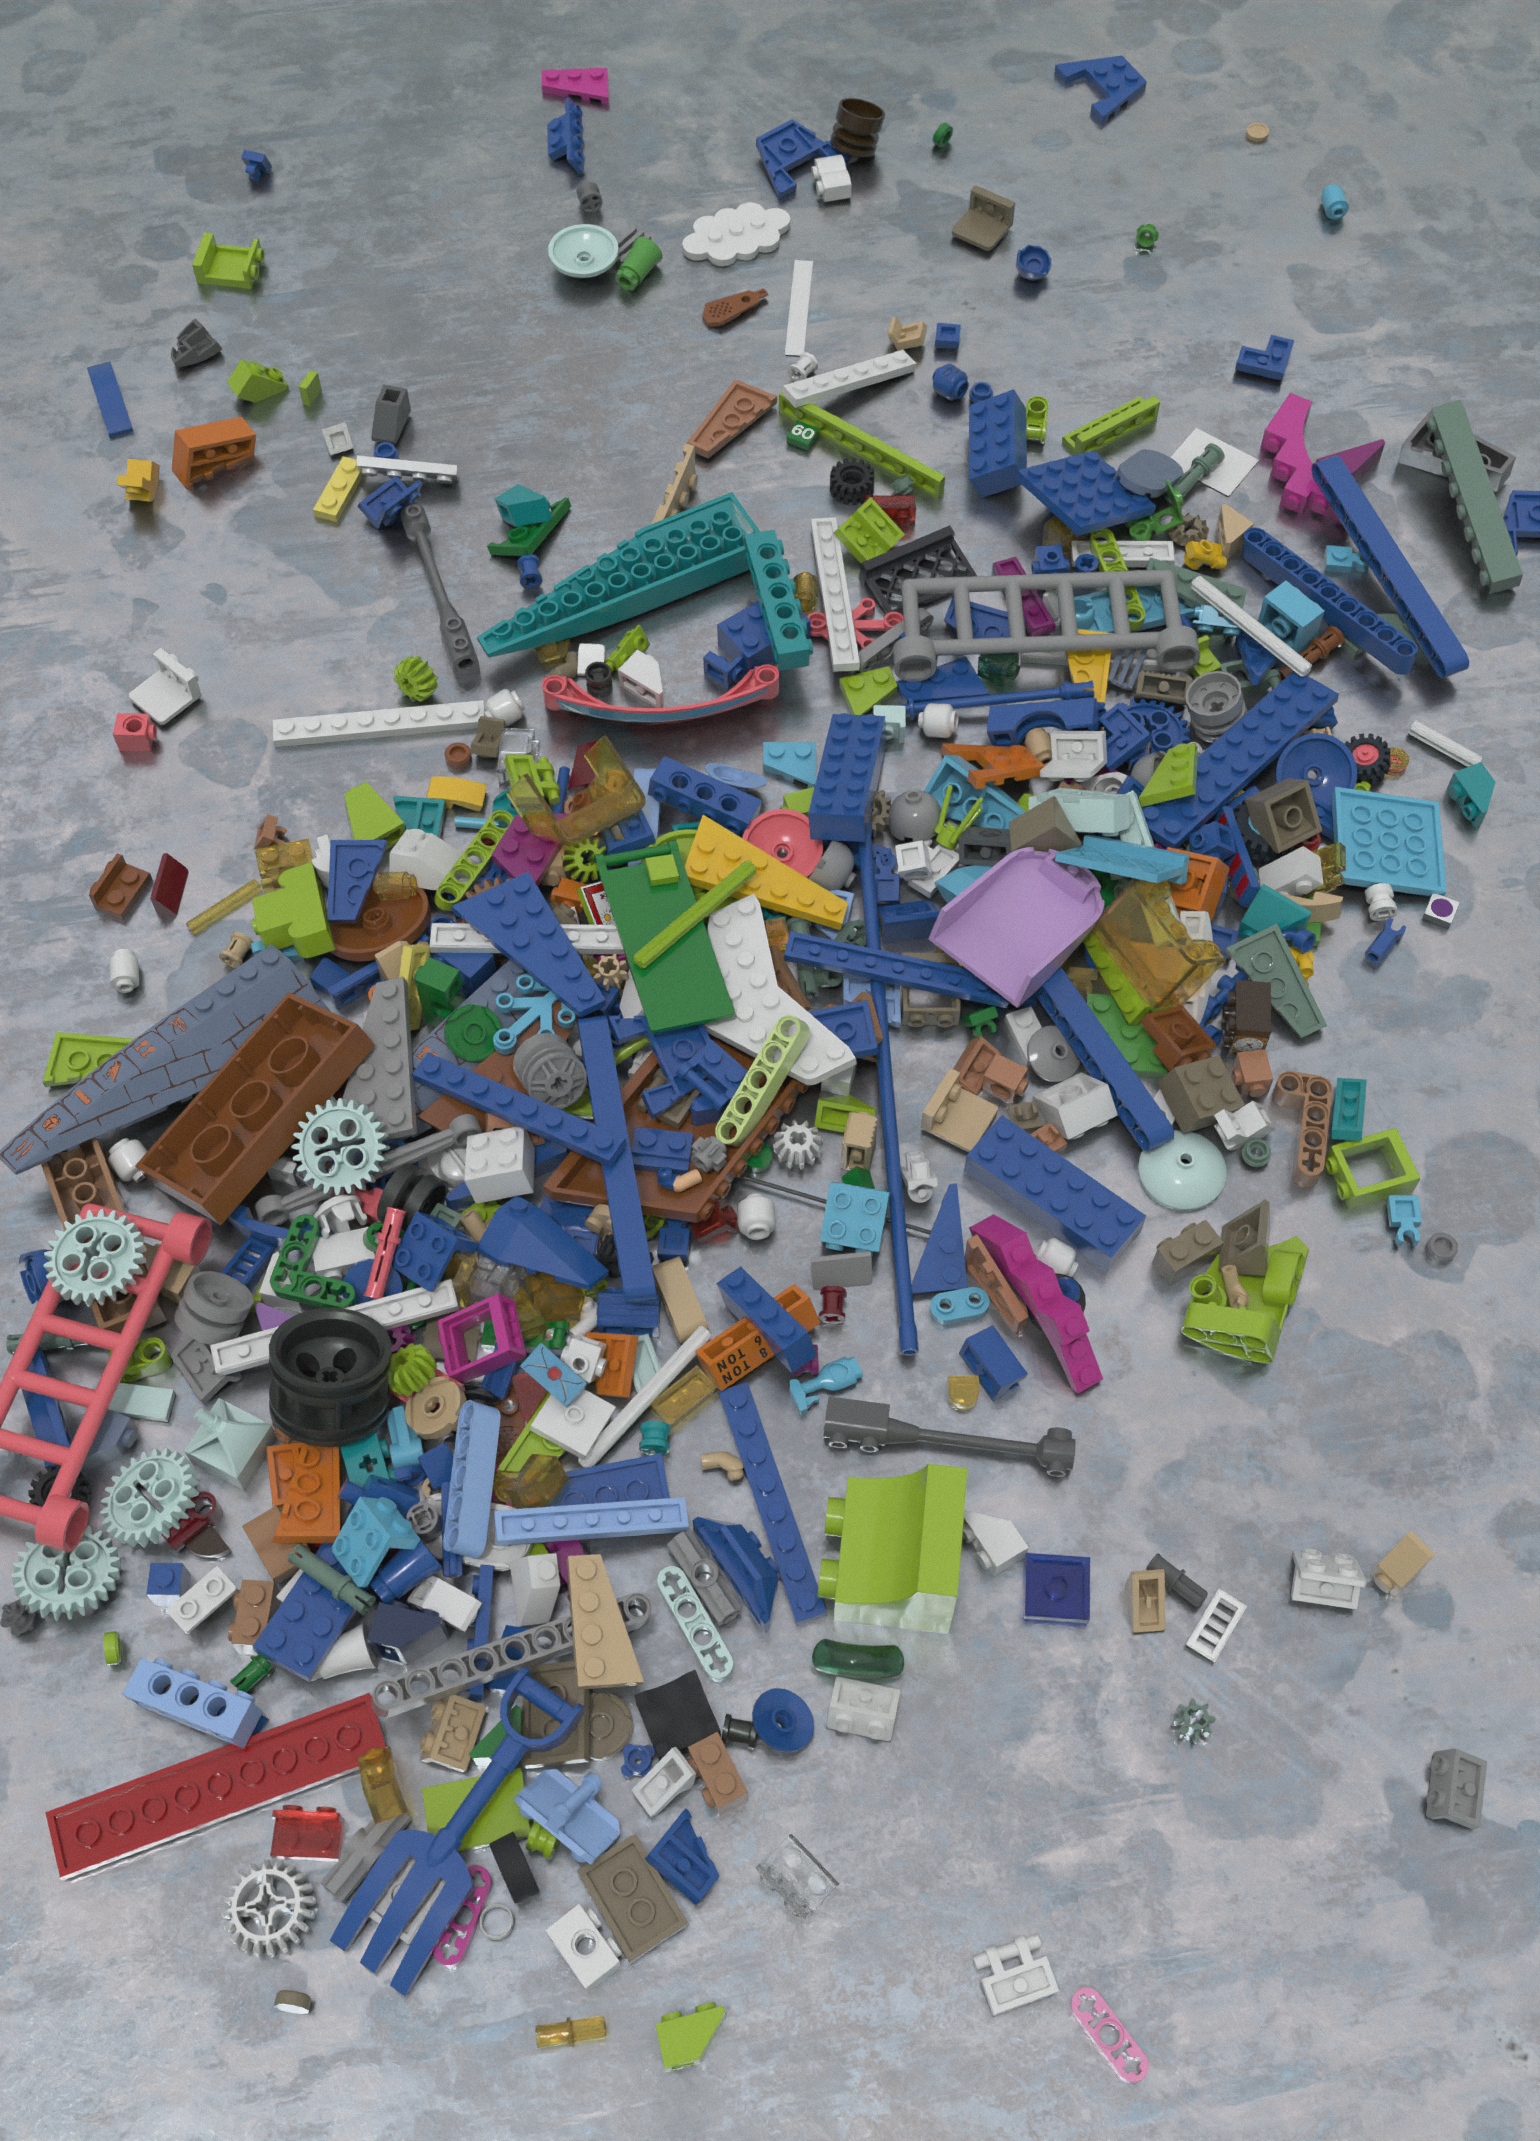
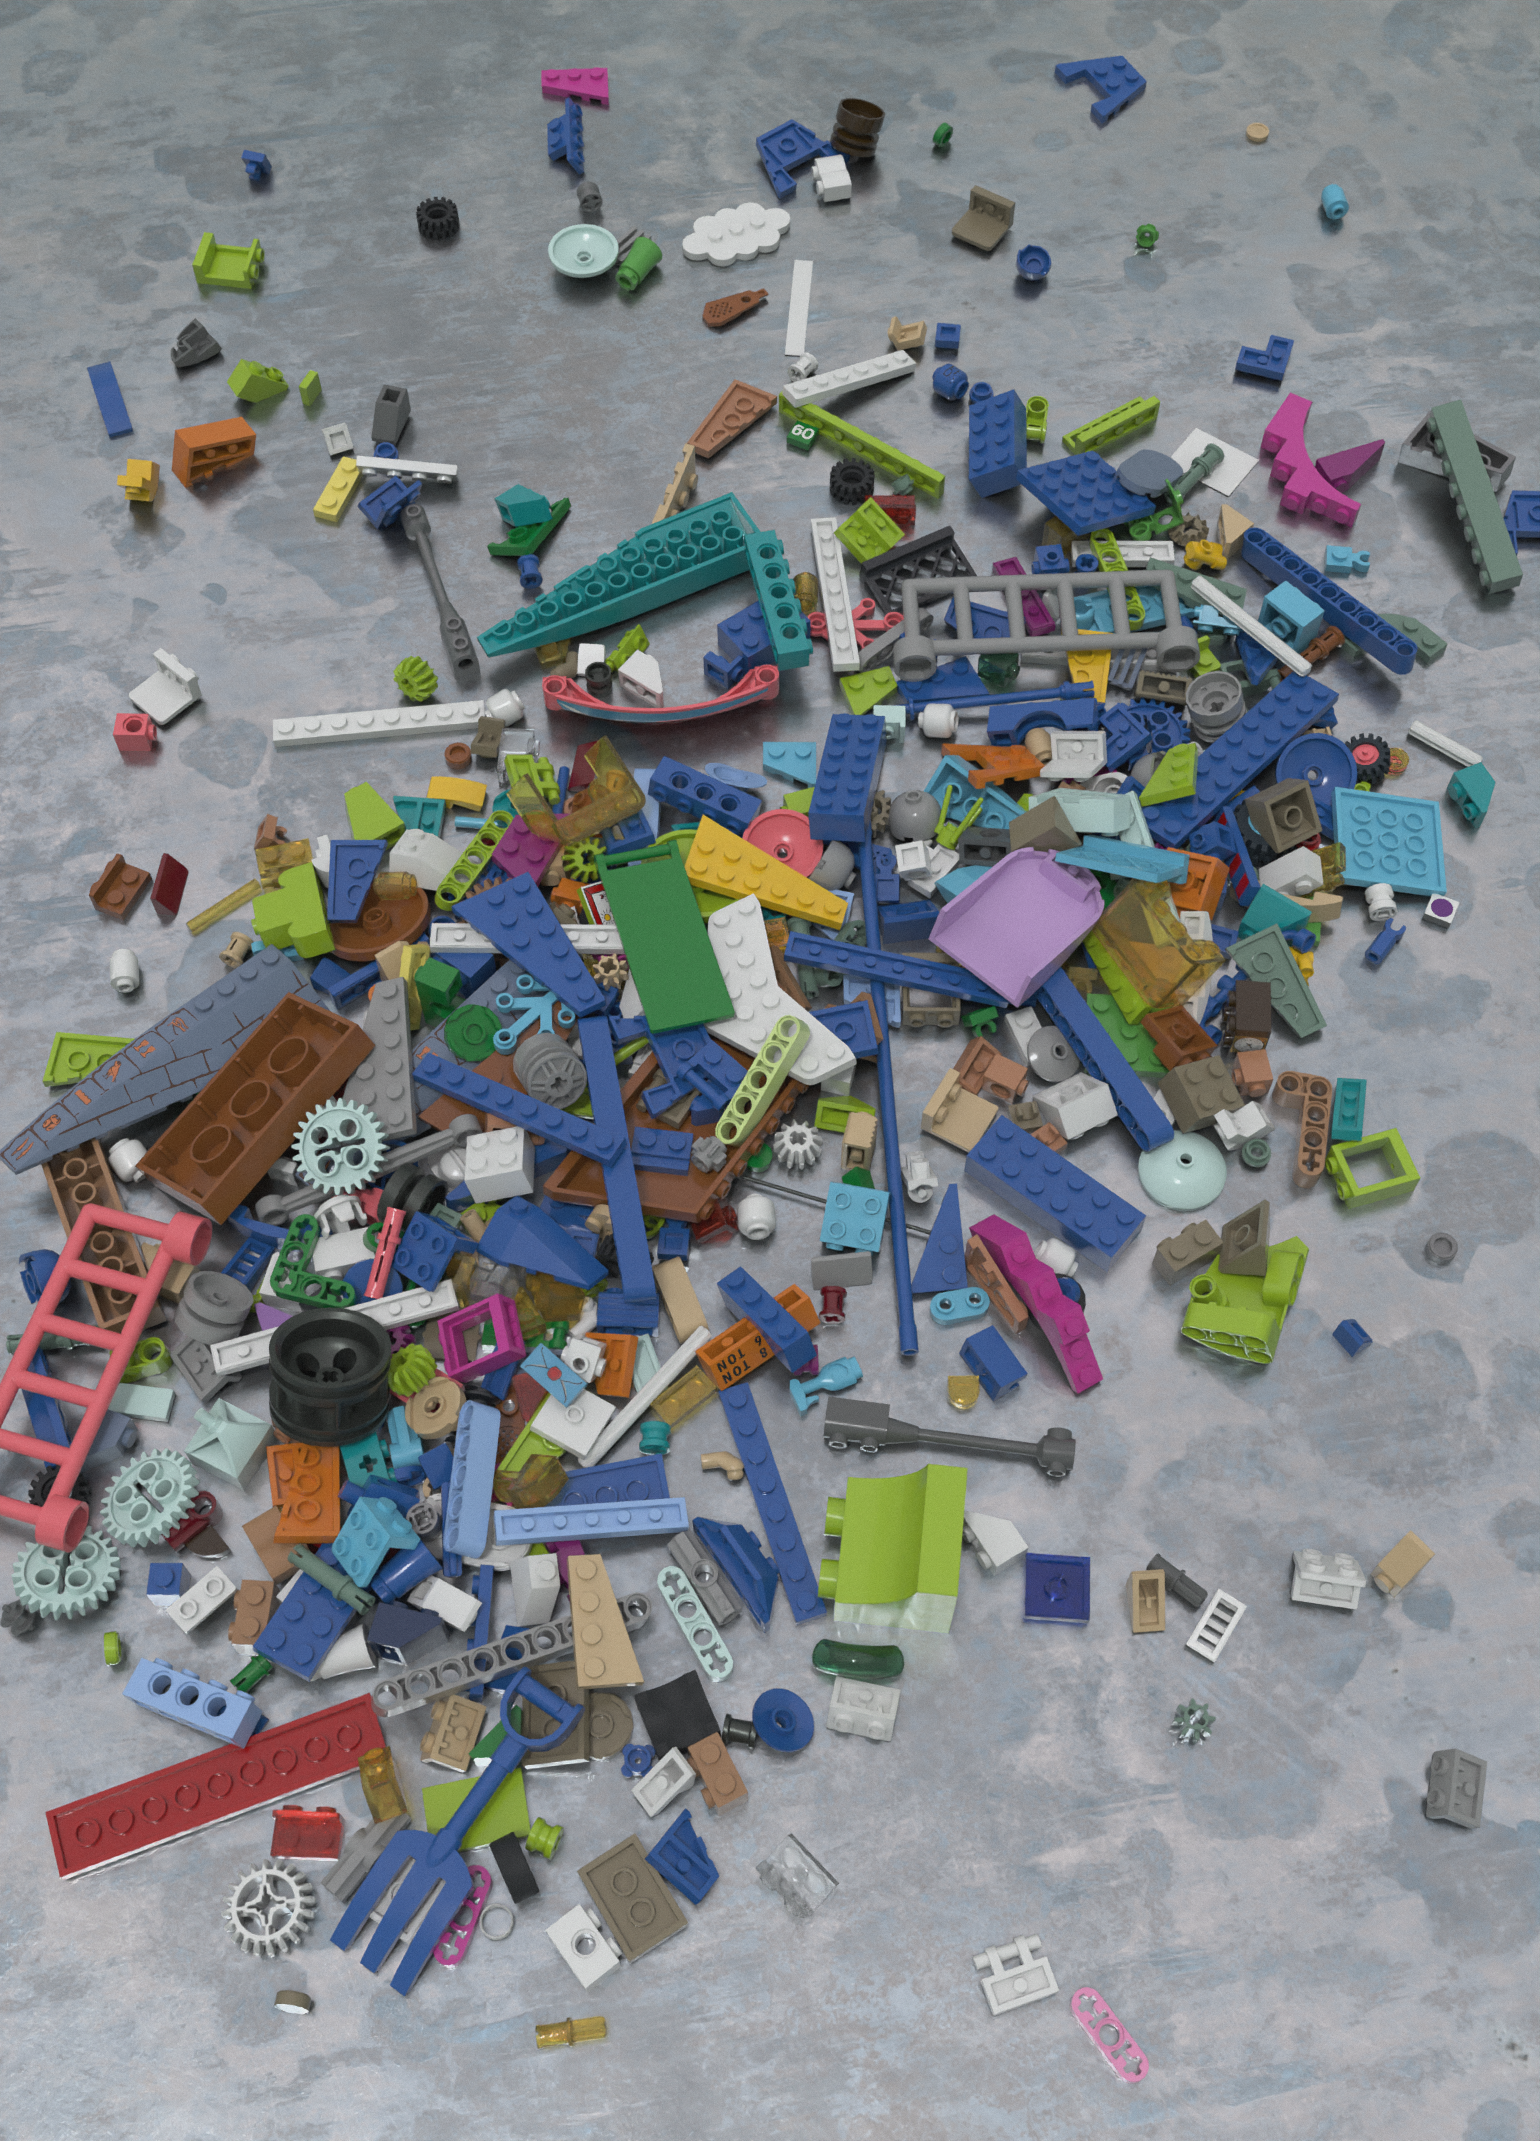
(95, 1257): light aqua gear -> none
(434, 209): none -> black tyre
(570, 1813): light blue shield -> none
(661, 870): lime tile -> none
(677, 1183): arm -> none
(688, 2037): lime slope -> none
(694, 914): lime axle -> none
(1234, 1290): tan arm -> none
(1352, 1336): none -> blue slope
(1390, 567): blue beam -> none
(1406, 1215): medium azure plate -> none

